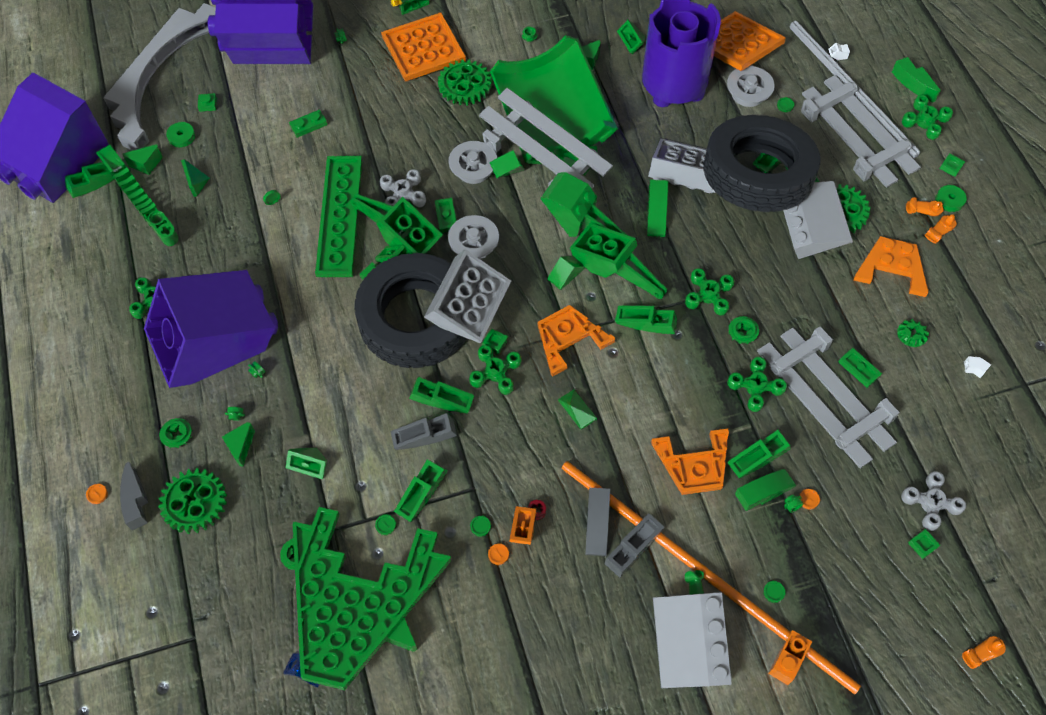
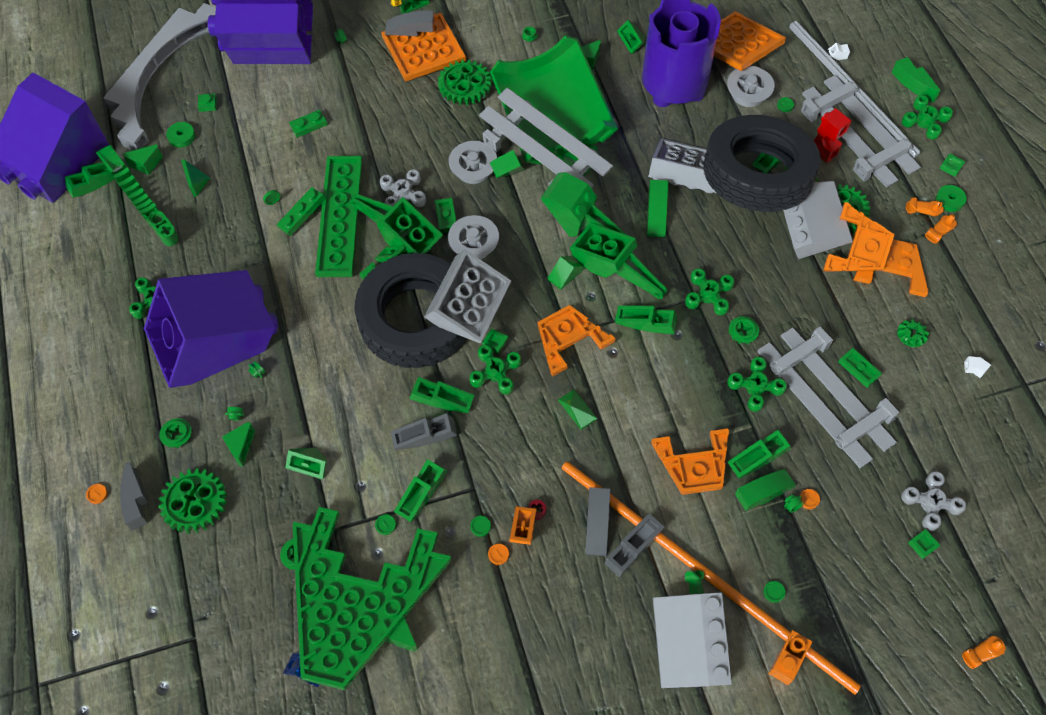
(301, 211): none -> green plate
(410, 23): none -> dark grey slope
(832, 127): none -> red arch
(869, 245): none -> orange wing

